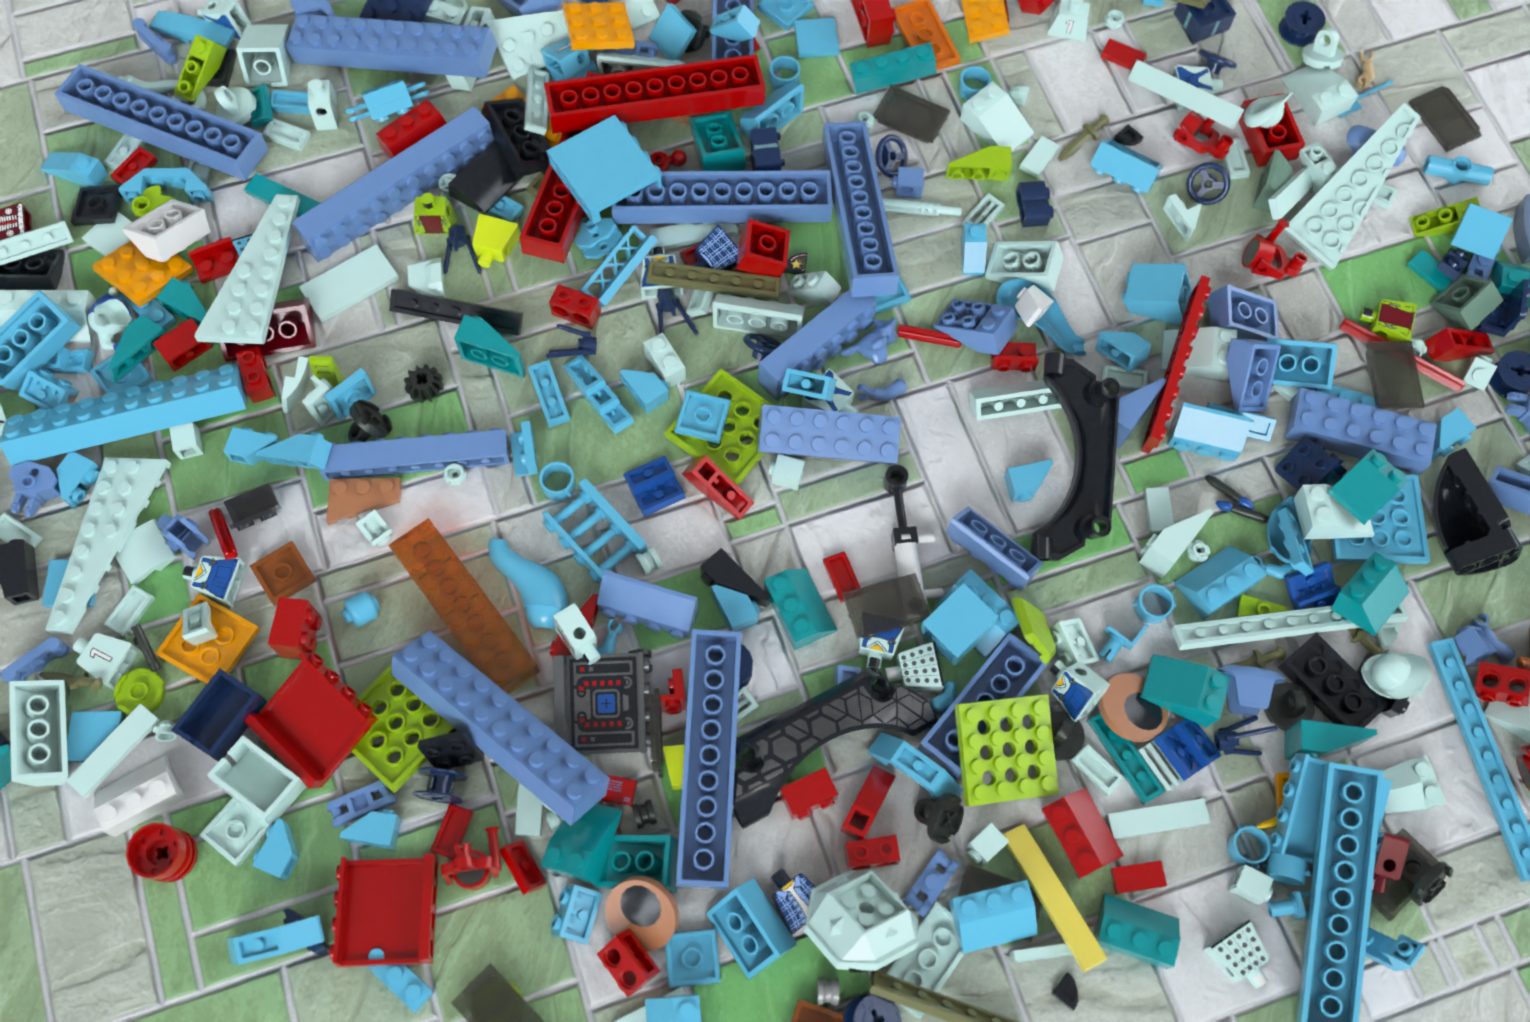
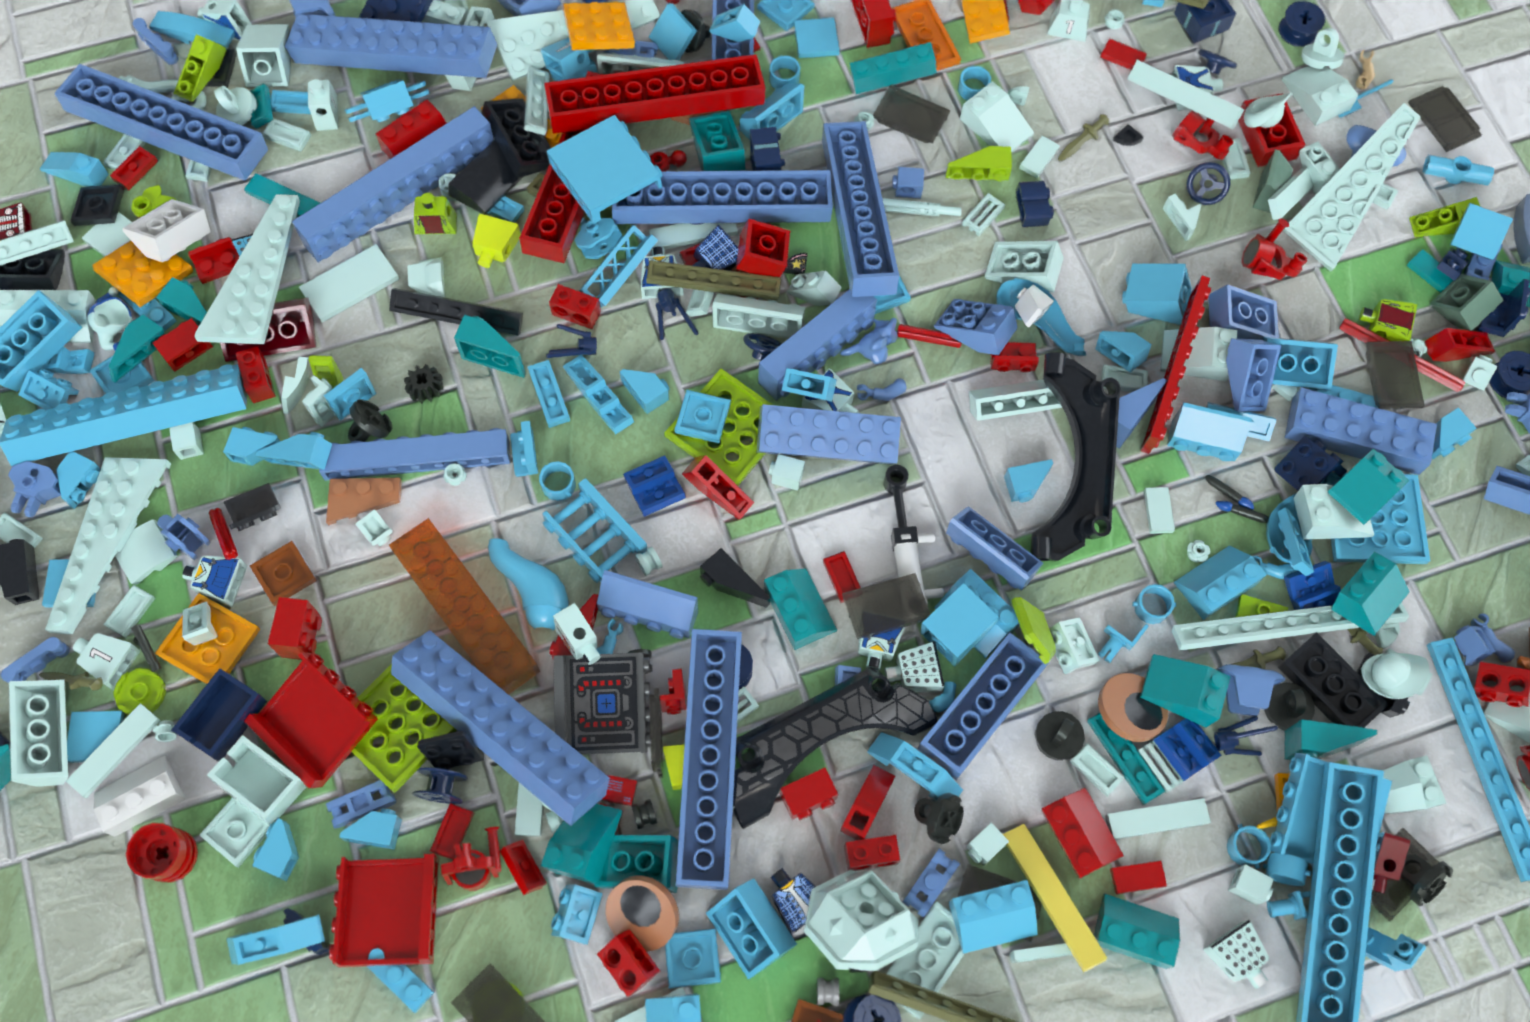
(166, 178): medium azure slope -> none
(360, 609): medium azure head -> none
(457, 239): dark blue plant -> none
(664, 360): light aqua brick -> none
(735, 608): medium azure slope -> none
(887, 156): dark blue piece -> none
(971, 741): lime piece -> none
(973, 249): medium azure slope -> none
(1067, 991): black tile -> none
(1077, 688): torso -> none
(1126, 166): medium azure slope -> none
(1164, 550): light aqua slope -> none
(1471, 519): black panel -> none

